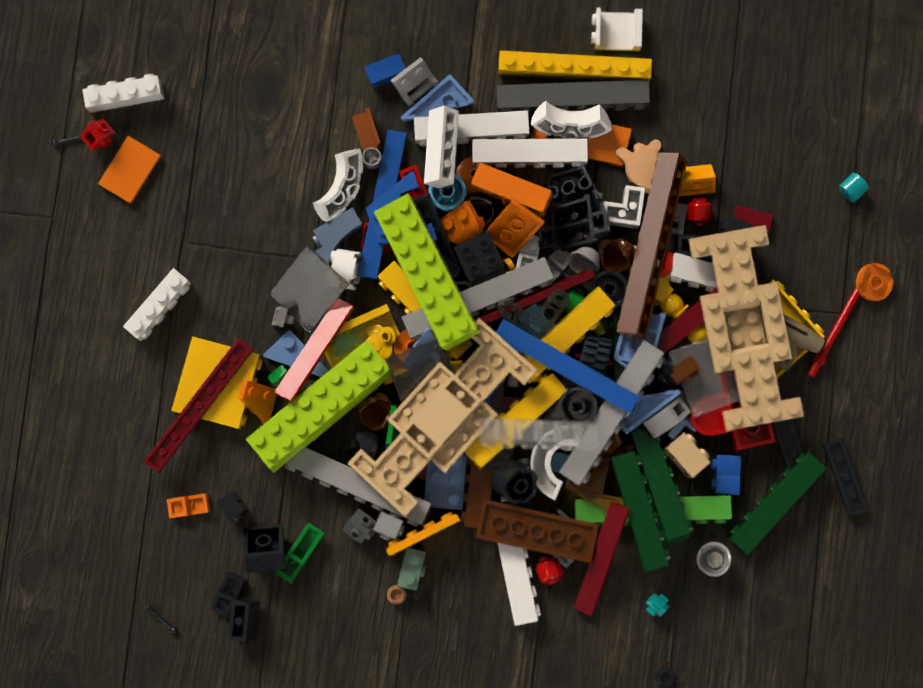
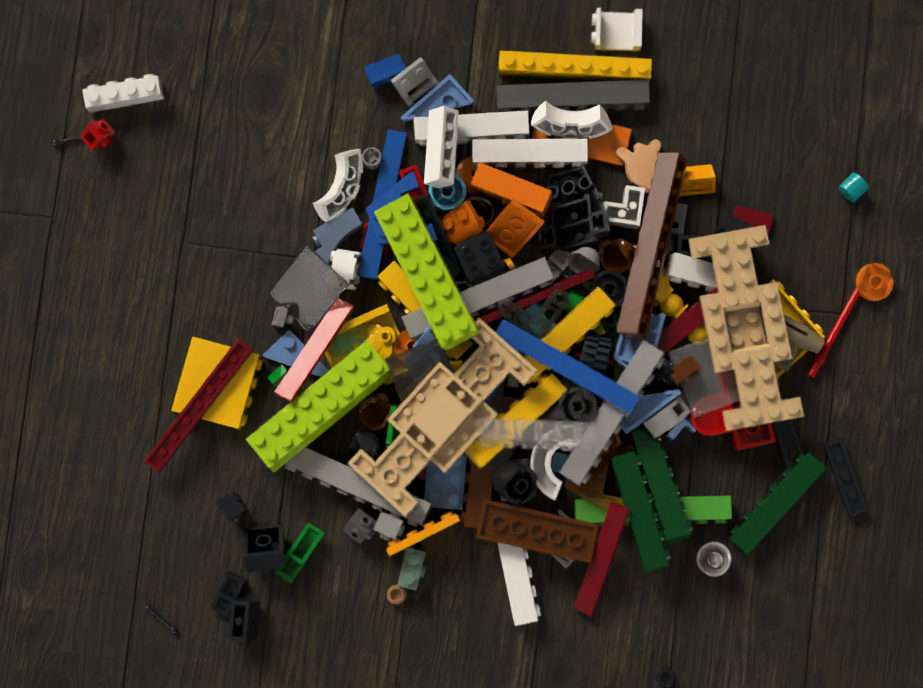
(129, 169): orange tile -> none
(157, 304): white brick -> none
(188, 505): orange slope -> none
(258, 398): orange wing -> none
(366, 130): dark orange panel -> none
(529, 252): white slope -> none
(549, 570): red head -> none
(657, 604): teal gear -> none
(668, 264): red tile -> none
(687, 455): tan brick -> none
(699, 211): red head -> none
(727, 475): blue brick -> none

